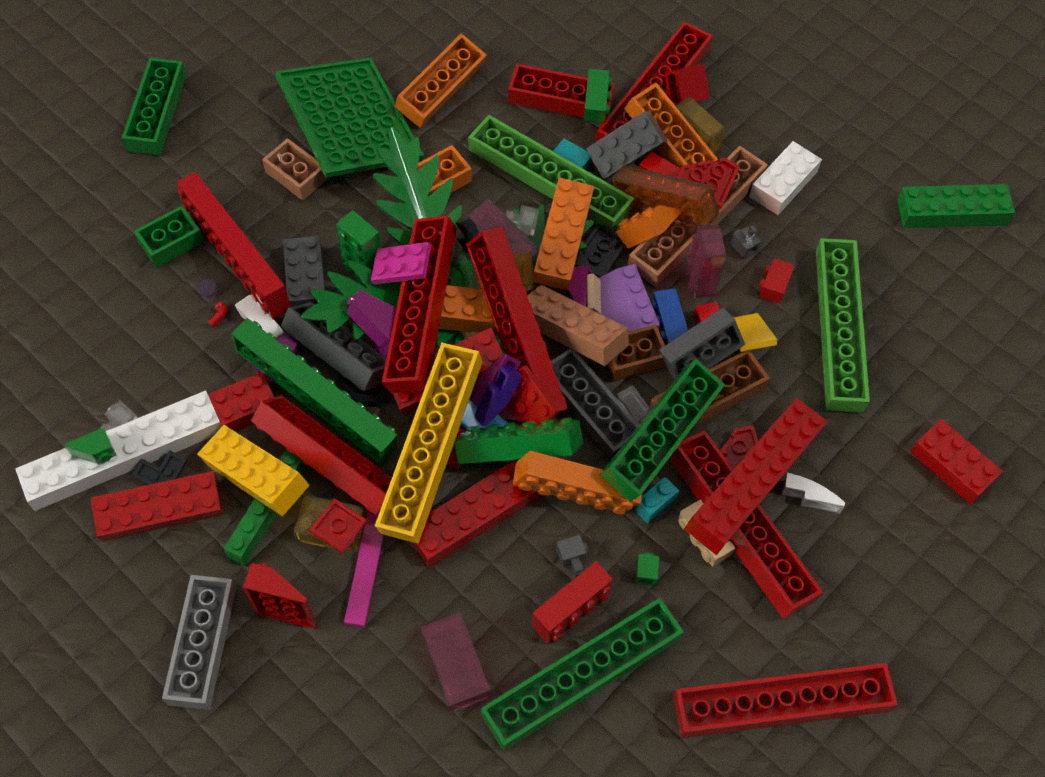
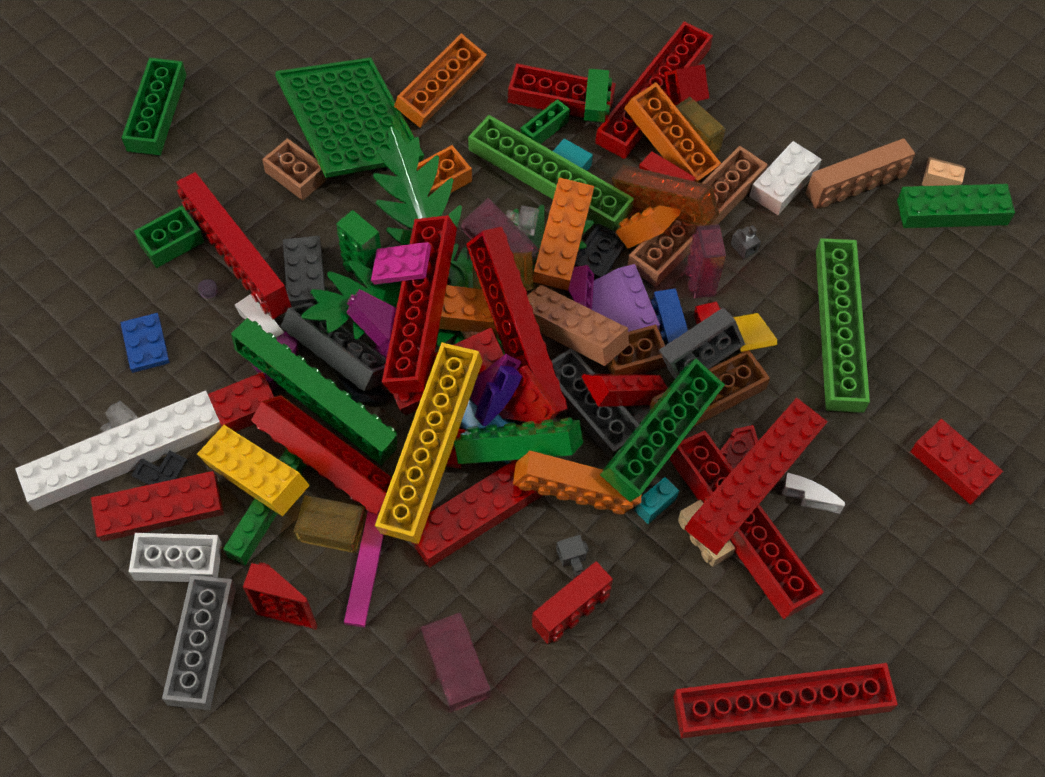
(92, 447): green slope -> none
(145, 342): none -> blue plate
(174, 556): none -> white brick
(220, 315): red arm -> none
(338, 526): red tile -> none
(469, 231): black plate -> none
(547, 122): none -> green brick
(581, 674): green brick -> none
(594, 293): tan tile -> none
(624, 388): none -> red slope
(627, 144): dark grey brick -> none
(647, 569): green brick -> none
(717, 173): red plate -> none
(776, 281): red piece -> none
(859, 173): none -> nougat brick
(942, 173): none -> light nougat slope

